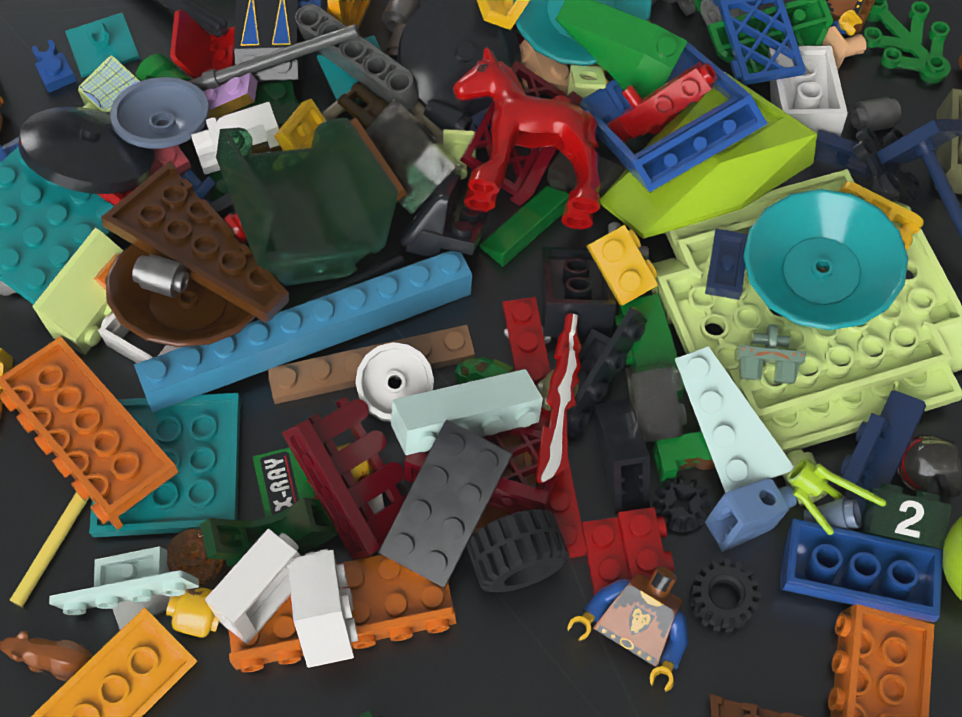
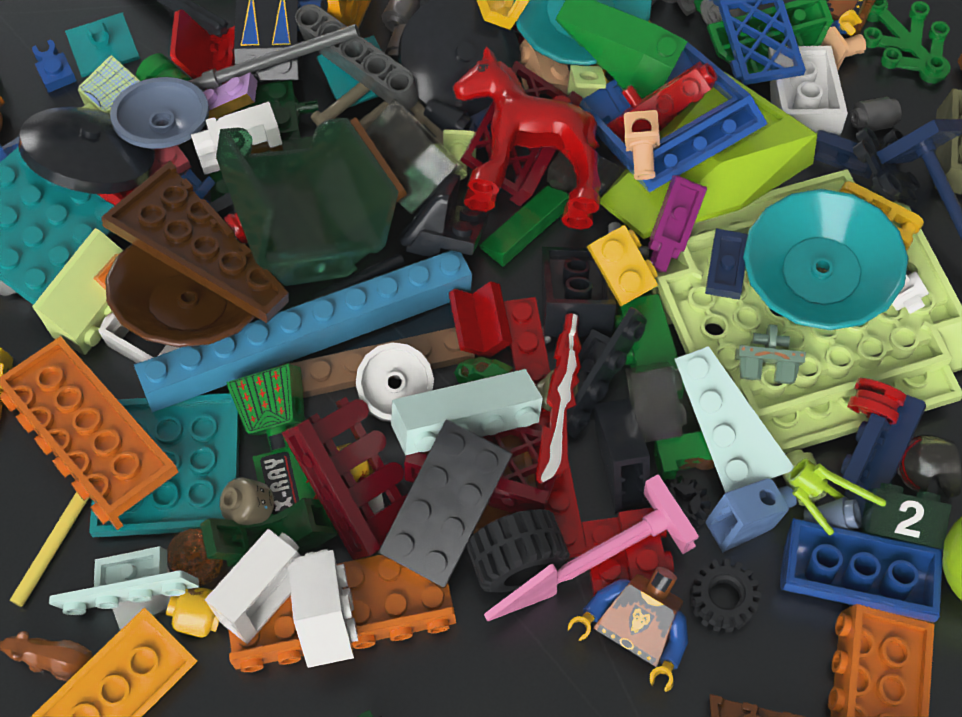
(160, 275): flat silver brick -> none
(246, 501): none -> dark tan head
(270, 402): none -> green torso
(300, 127): yellow panel -> none
(369, 113): dark brown piece -> none
(481, 320): none -> red panel
(642, 143): none -> light nougat bracket
(666, 516): none -> bright pink piece
(675, 221): none -> magenta hinge
(877, 399): none -> red wheel
(911, 294): none -> white gear

